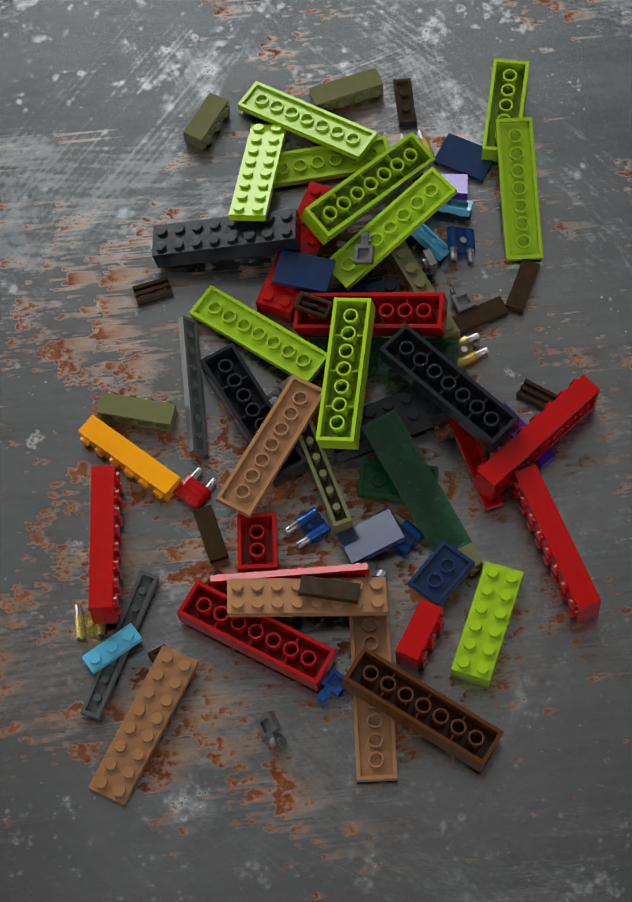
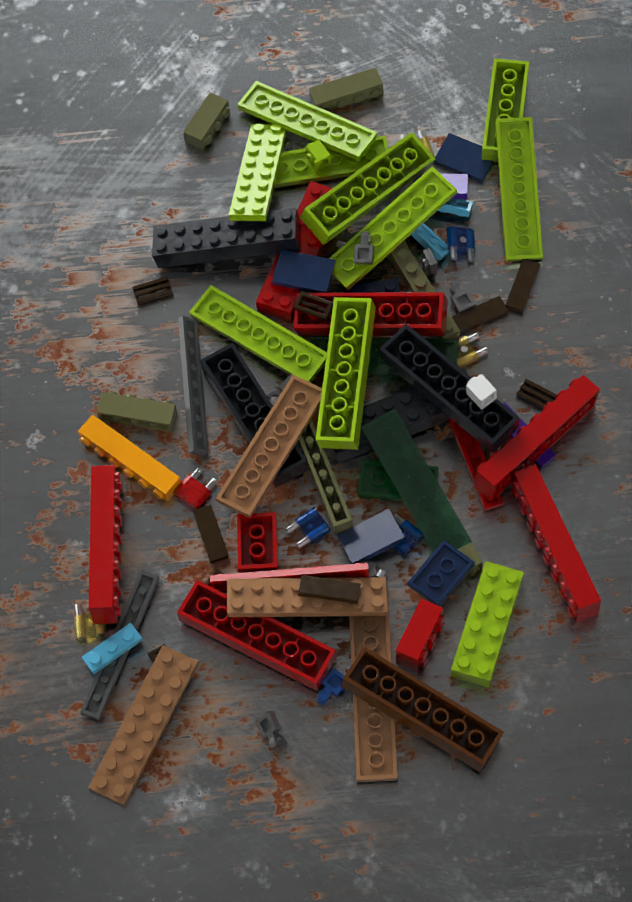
(318, 155): none -> lime brick
(404, 102): dark brown tile -> none
(481, 391): none -> white brick

